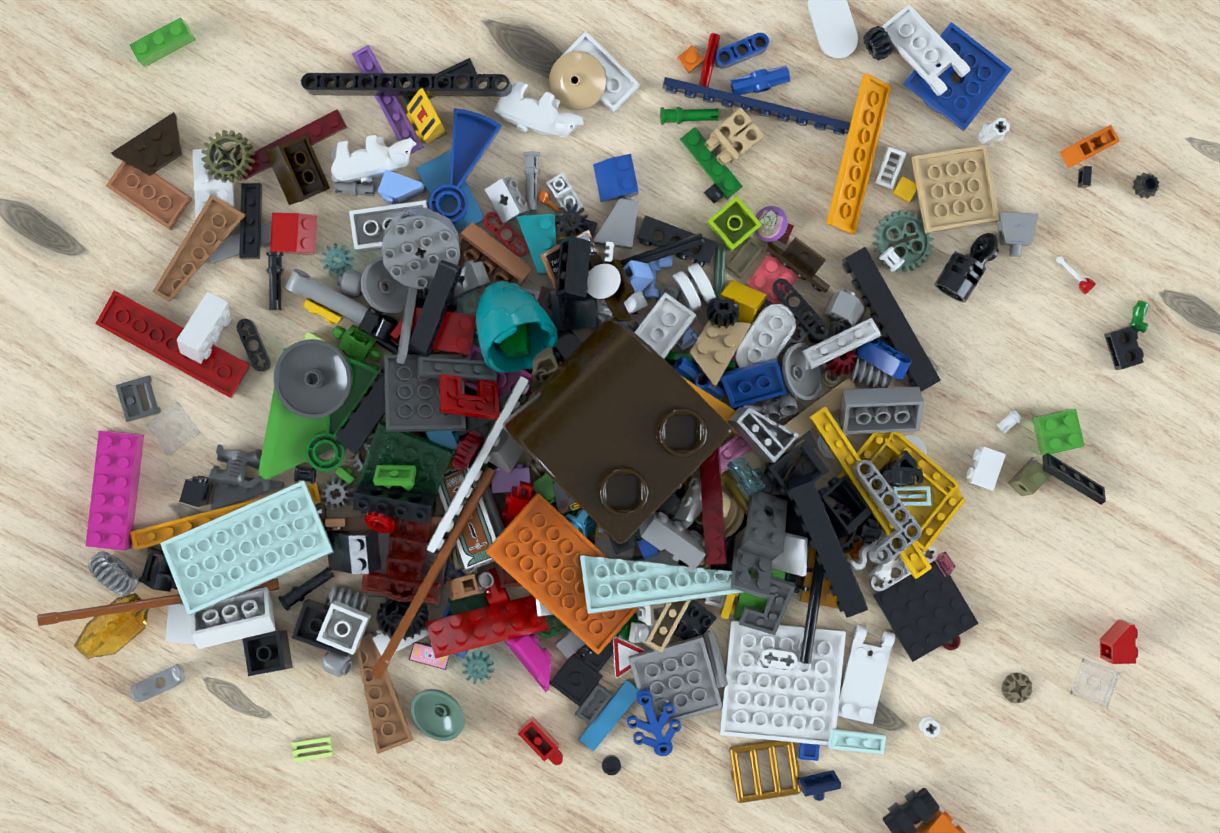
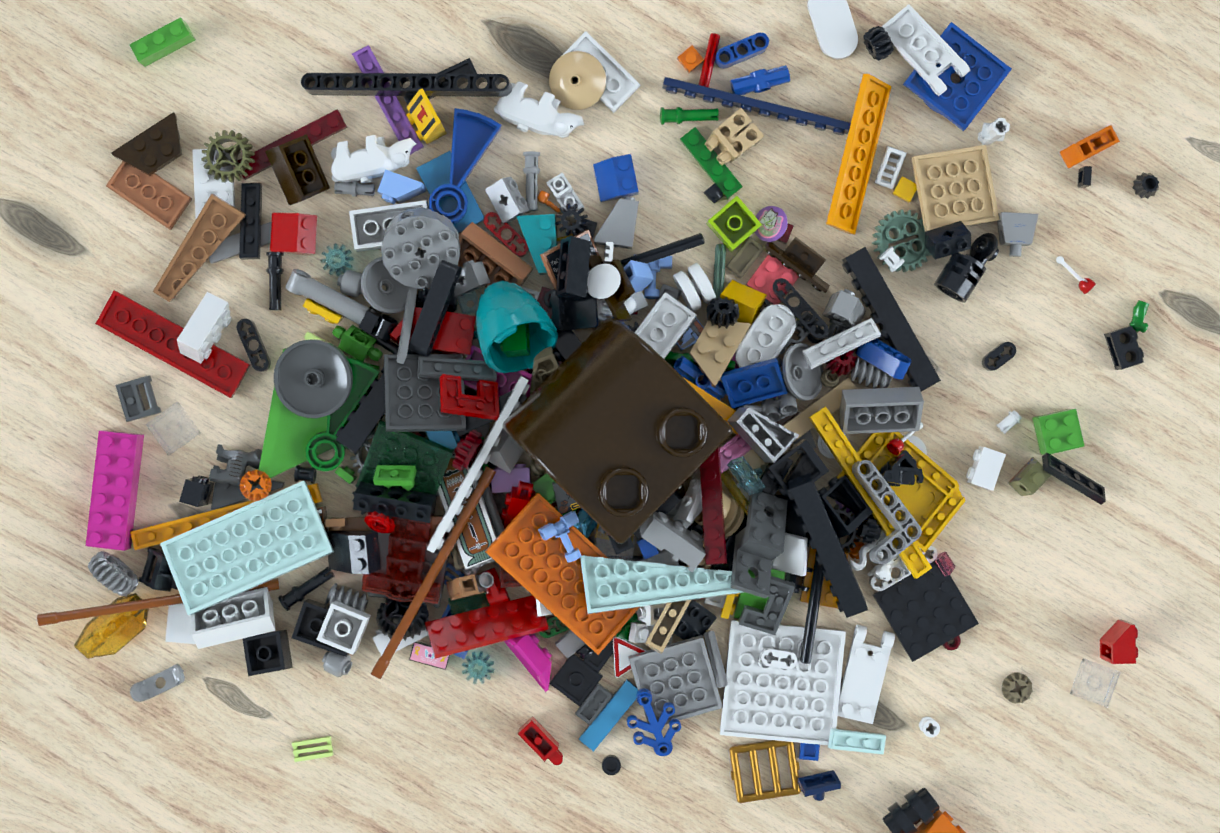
(257, 494): none -> orange gear
(340, 499): light grey gear -> none
(384, 707): medium nougat wing -> none
(437, 714): sand green dish -> none
(561, 529): none -> light blue bar
(669, 231): black brick -> none
(896, 446): none -> red hinge
(918, 488): light aqua tile -> none
(948, 240): none -> black brick
(996, 353): none -> black beam

